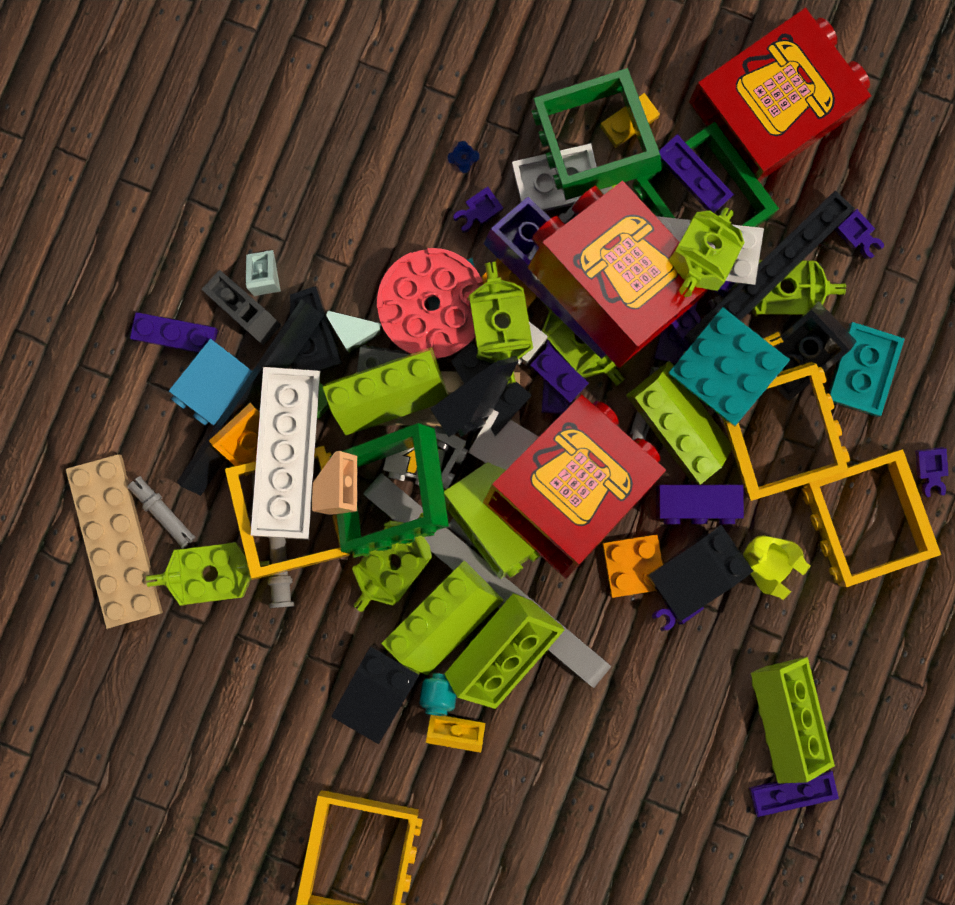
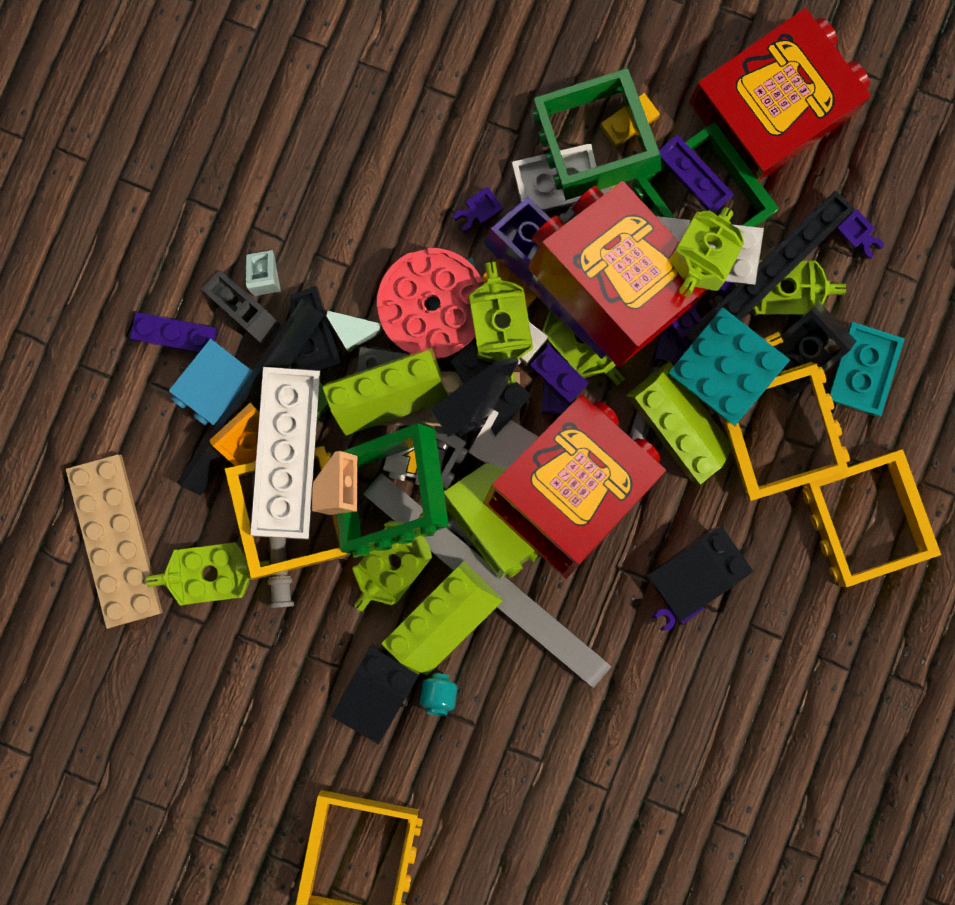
(153, 503): light grey pin -> none
(455, 733): yellow plate -> none
(463, 149): clear blue plate -> none
(503, 652): lime slope -> none
(630, 563): light orange plate -> none
(699, 503): dark purple brick -> none
(772, 562): neon yellow piece -> none
(780, 797): dark purple tile -> none
(792, 721): lime slope -> none
(932, 465): dark purple plate -> none

